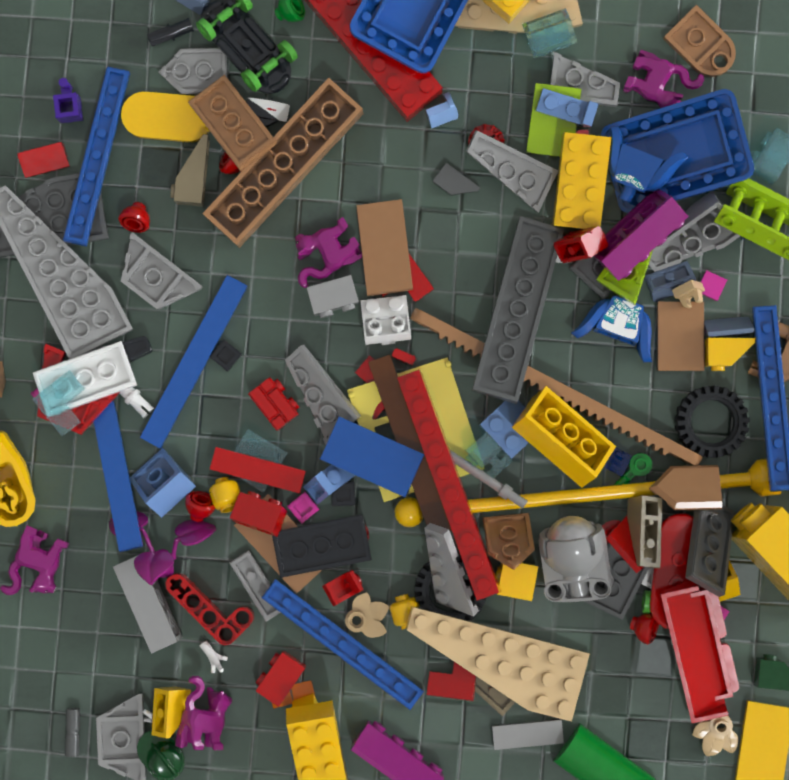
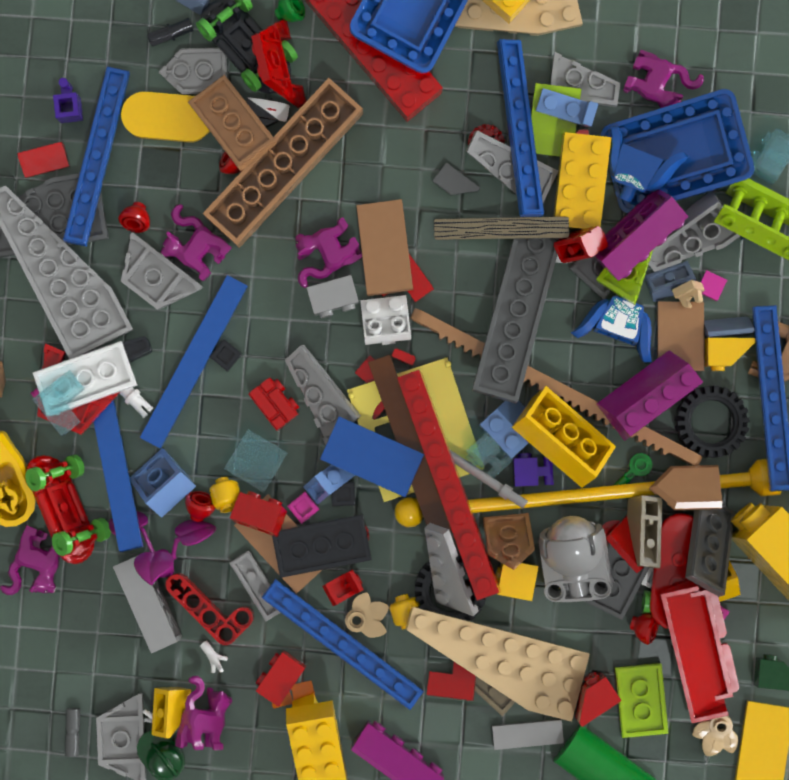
(62, 508): none -> red piece
(191, 180): dark tan slope -> none
(200, 244): none -> magenta animal
(257, 470): red tile -> none
(272, 62): none -> red wing
(443, 112): light blue tile -> none
(501, 228): none -> dark tan sticker
(520, 128): none -> blue tile
(527, 471): none -> dark purple brick
(549, 33): clear light blue brick -> none
(595, 698): none -> red slope
(618, 462): clear blue tile -> none
(642, 700): none -> lime tile
(649, 394): none -> magenta slope
(700, 41): medium nougat tile -> none

